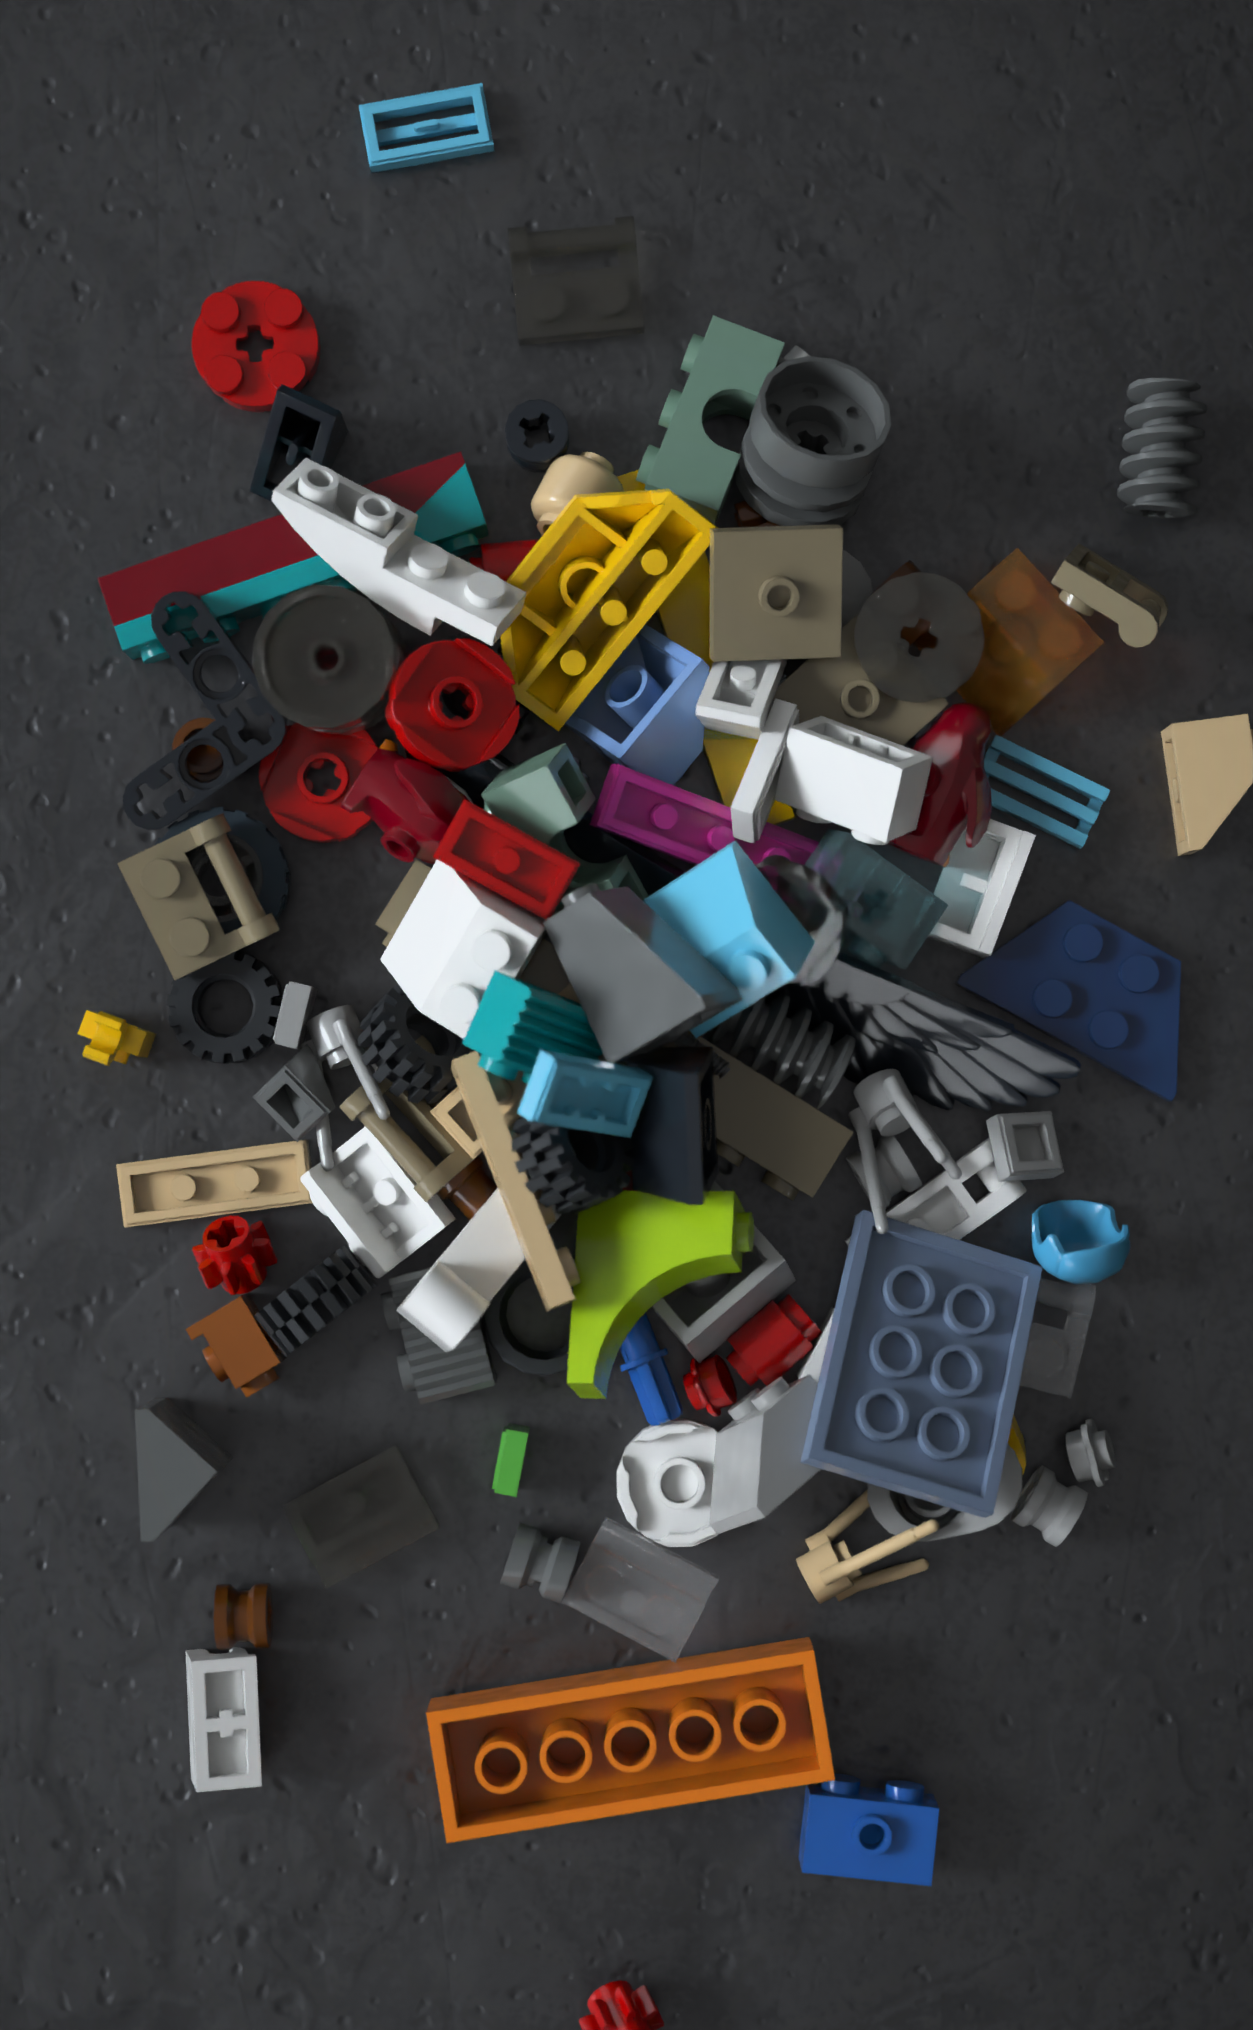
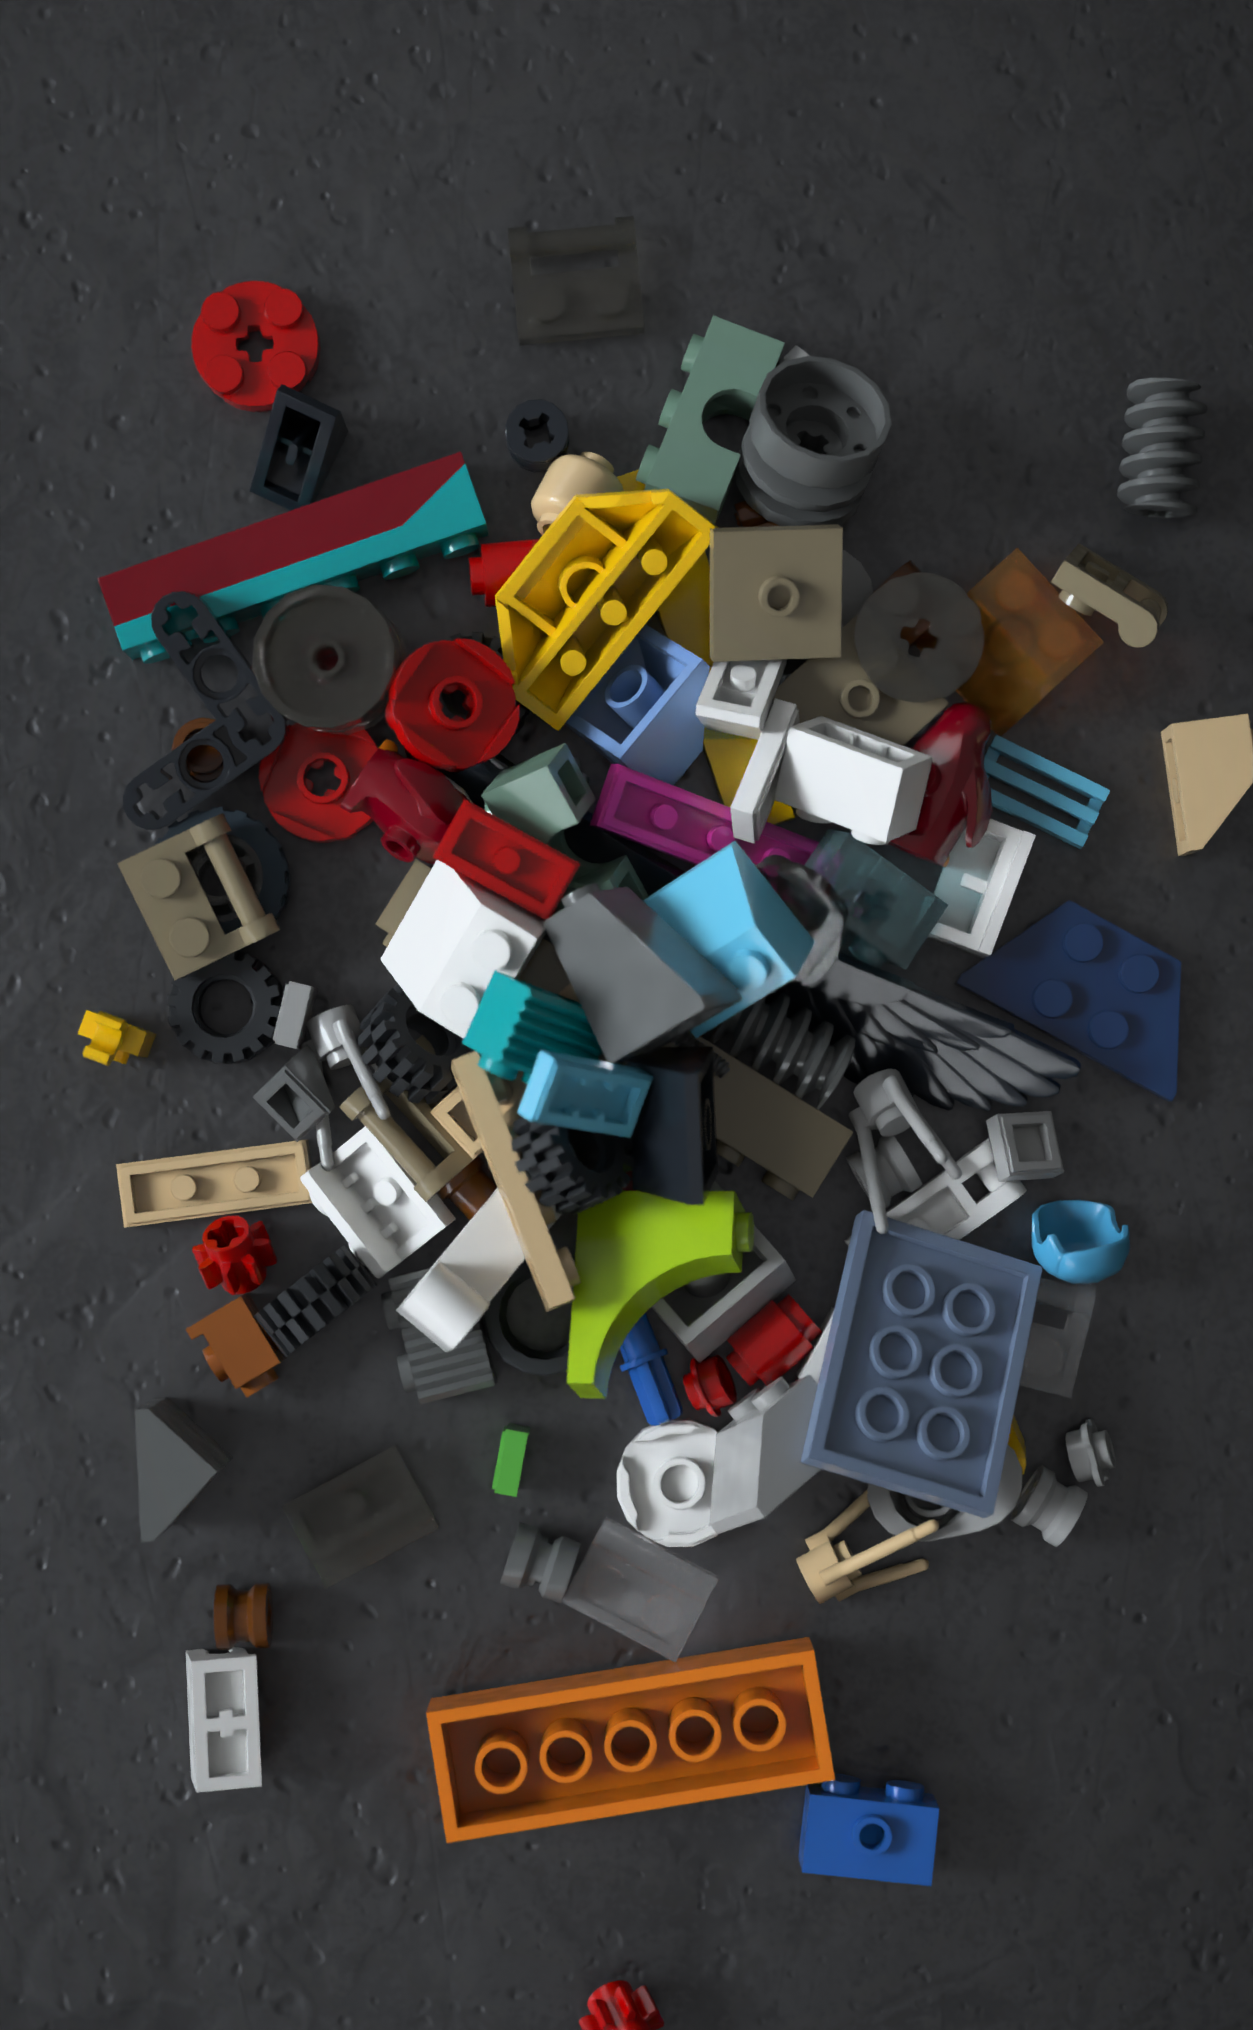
(377, 552): white slope -> none
(430, 151): medium azure tile -> none

